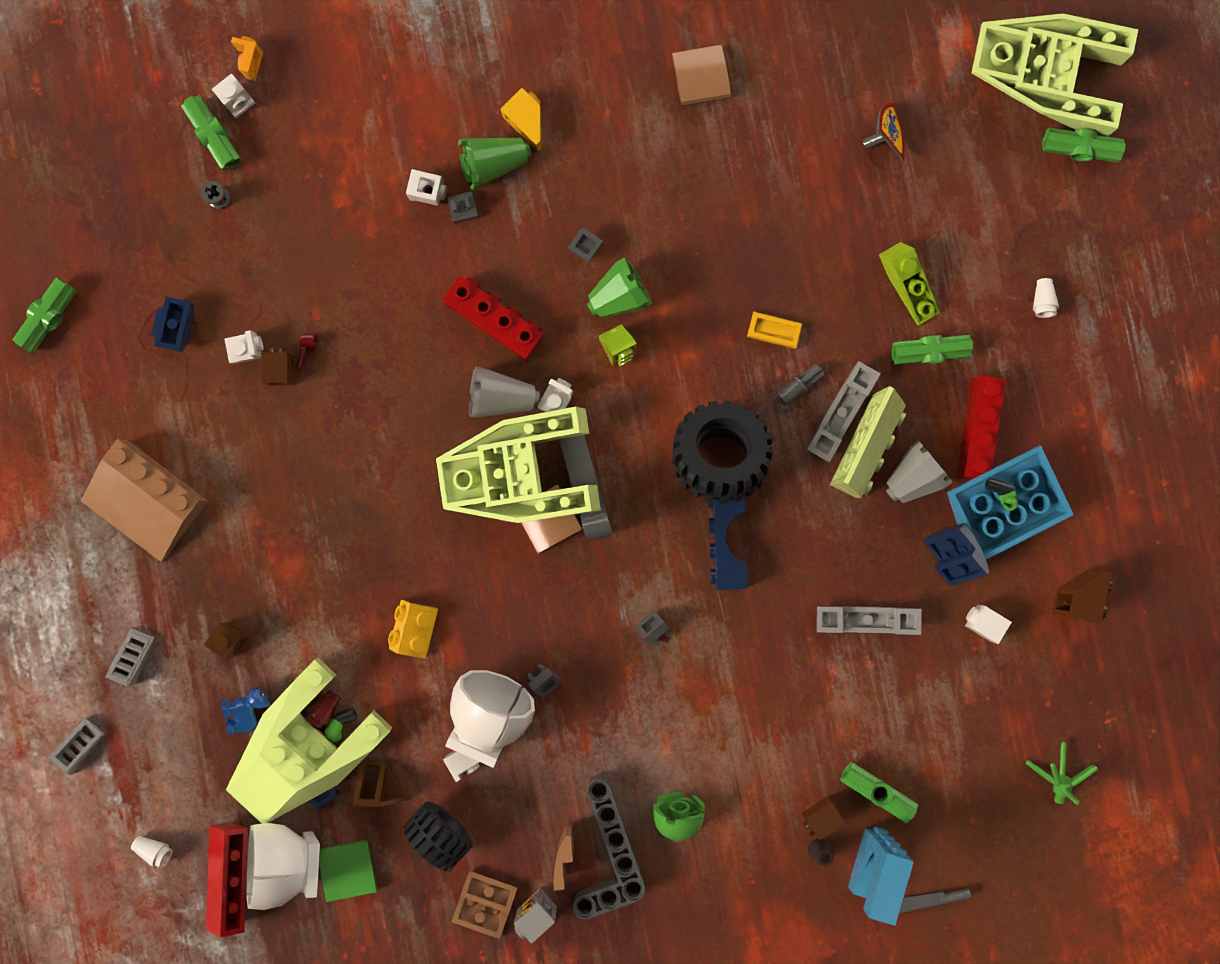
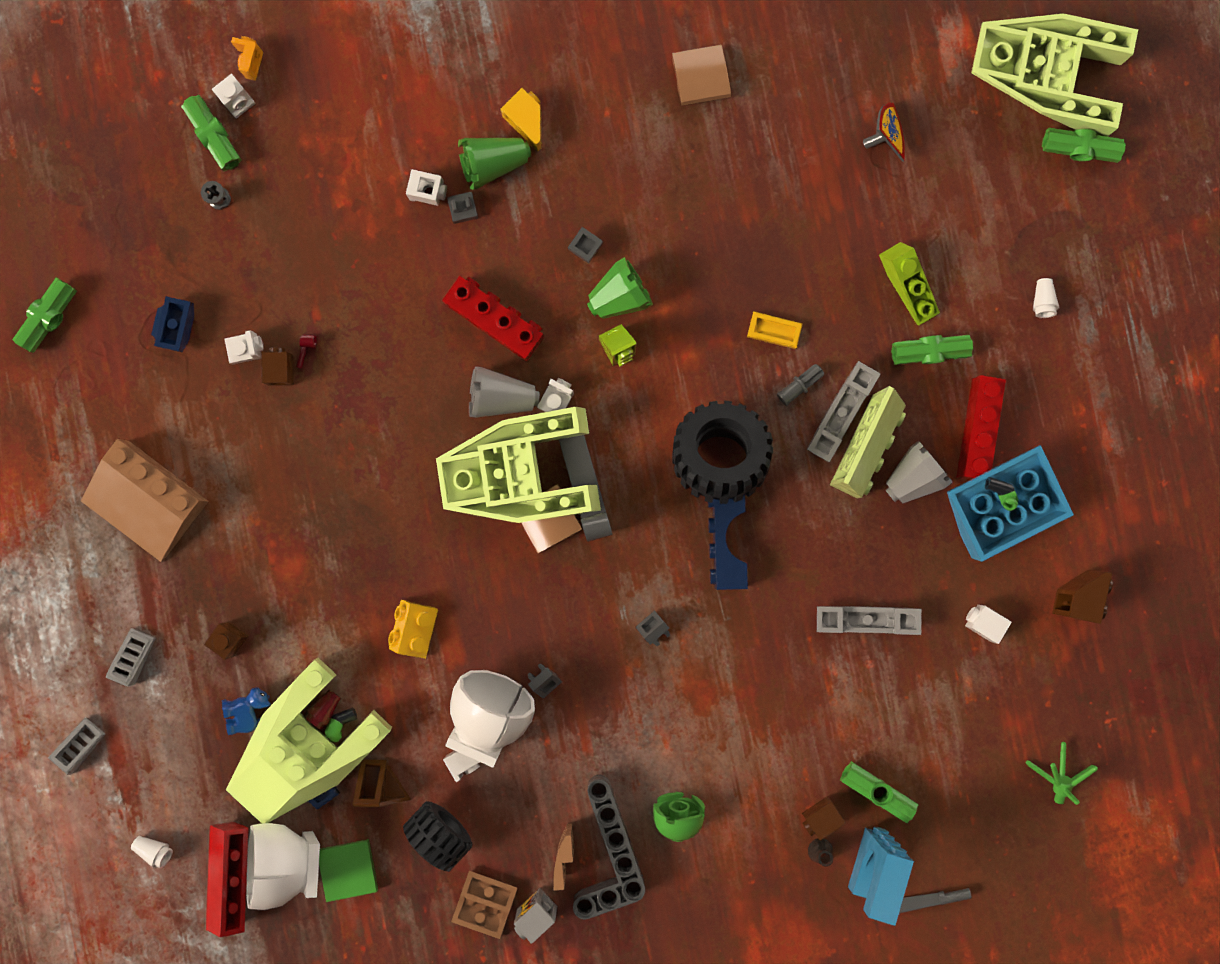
(957, 554): dark blue slope -> none

